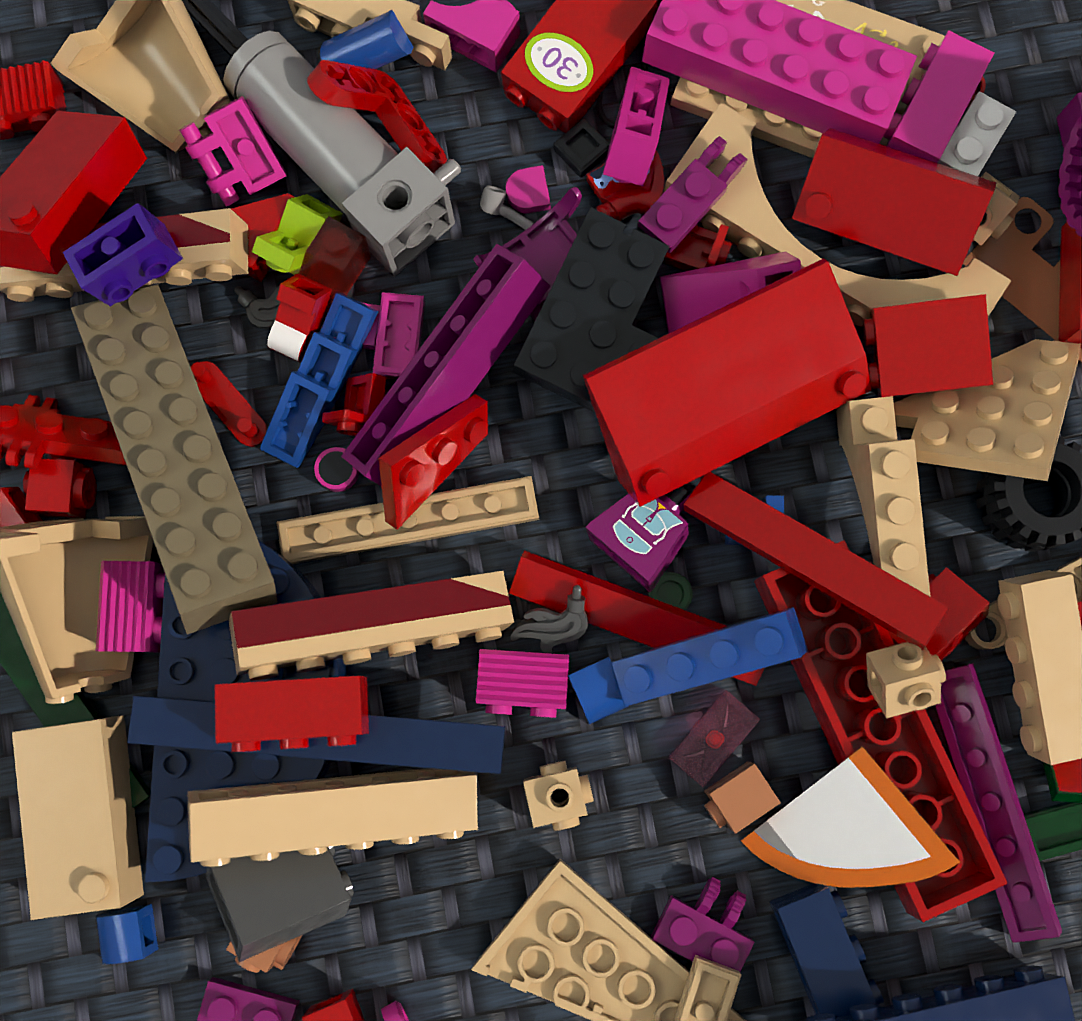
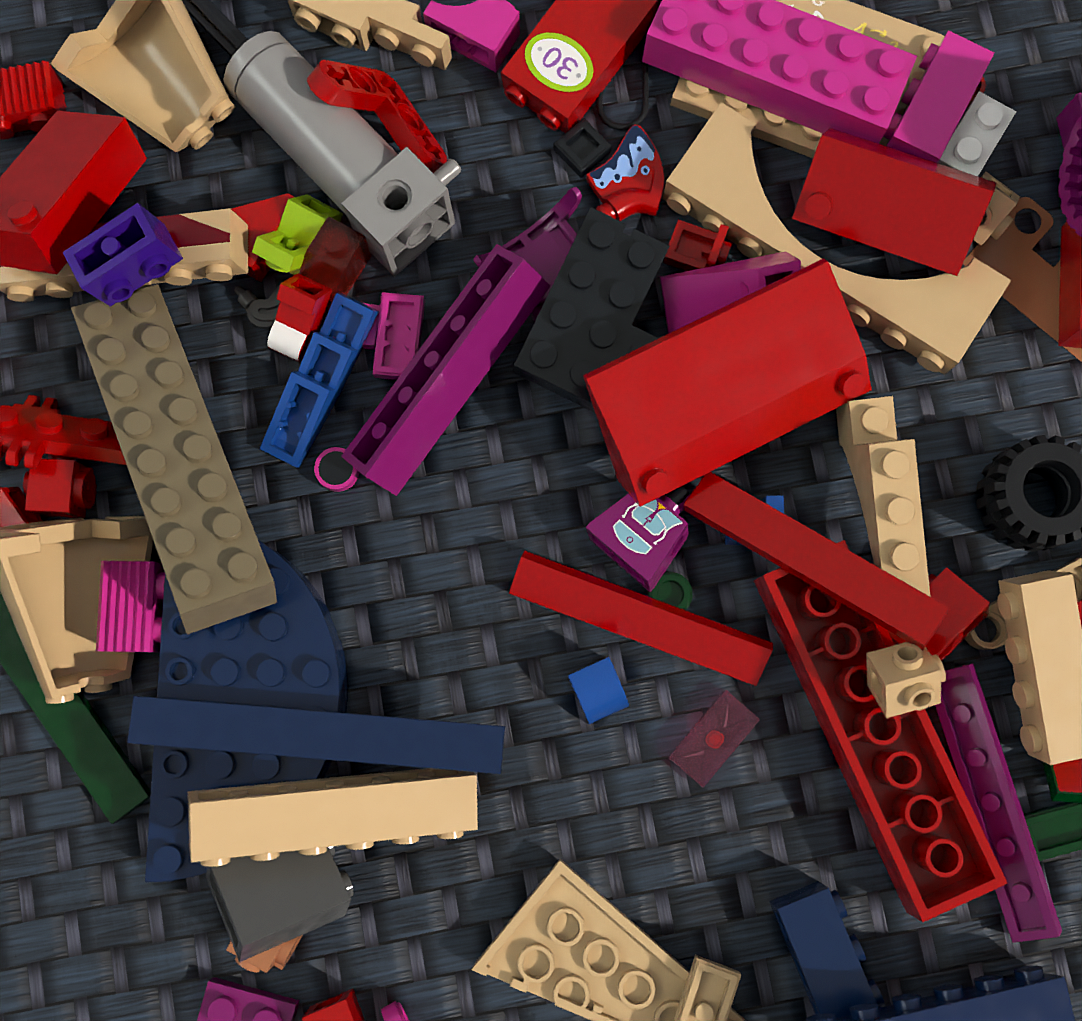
(77, 817): tan brick -> none
(127, 934): blue brick -> none
(229, 404): red piece -> none
(244, 145): dark pink plate -> none
(291, 712): red brick -> none
(361, 400): red bracket -> none
(367, 623): brick -> none
(369, 44): blue brick -> none
(428, 457): red wing -> none
(437, 517): tan tile -> none
(492, 203): light grey hand -> none
(522, 680): dark pink brick -> none
(528, 190): dark pink tile -> none
(545, 809): tan brick -> none
(554, 627): dark grey piece -> none
(637, 127): dark pink slope -> none
(690, 196): magenta hinge -> none
(693, 932): magenta hinge -> none
(710, 657): blue brick -> none
(740, 798): nougat brick -> none
(851, 832): sticker -> none
(929, 346): red brick -> none
(1002, 425): tan wing -> none

